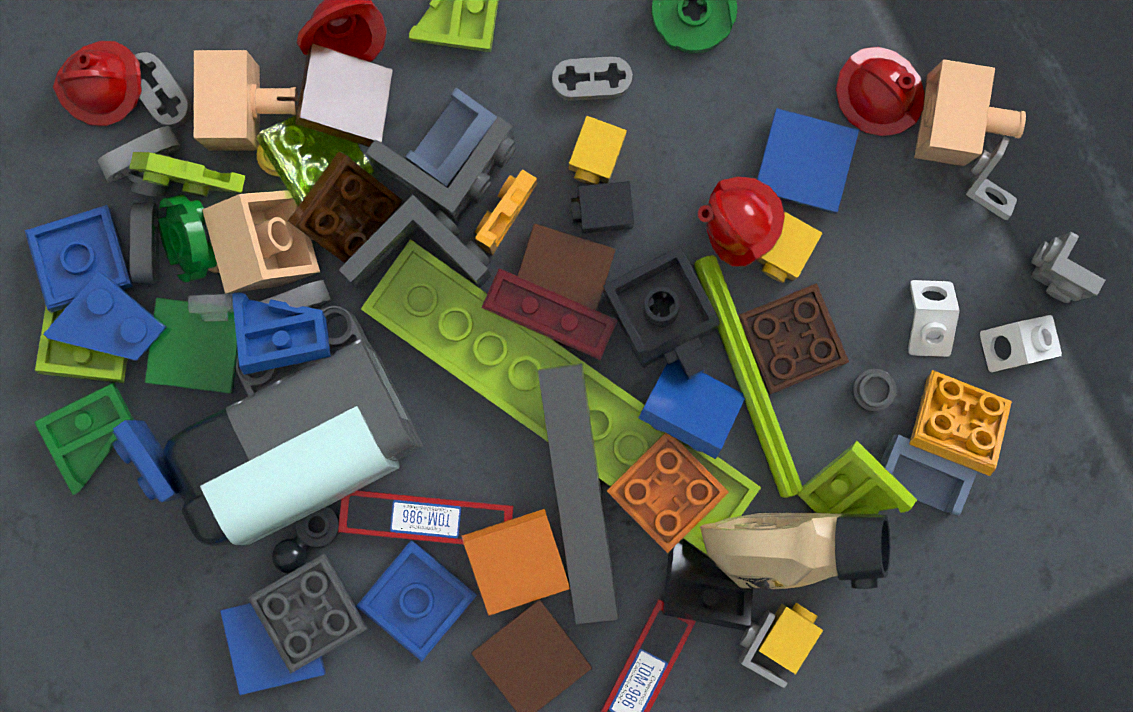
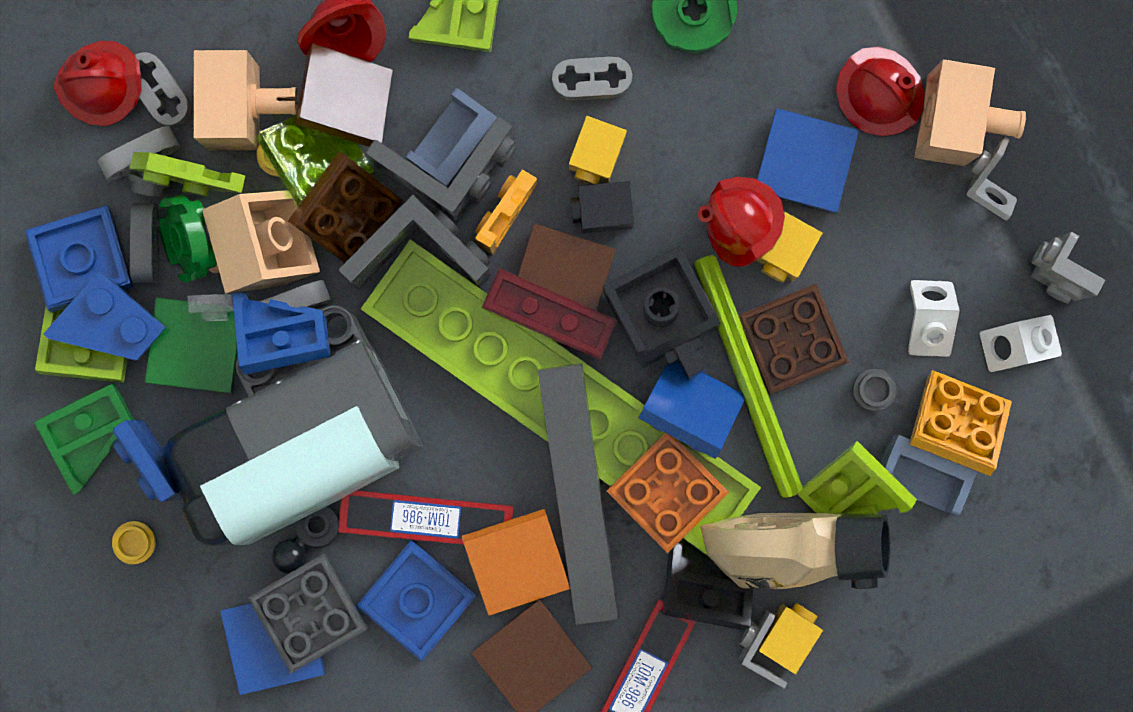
(133, 542): none -> yellow plate

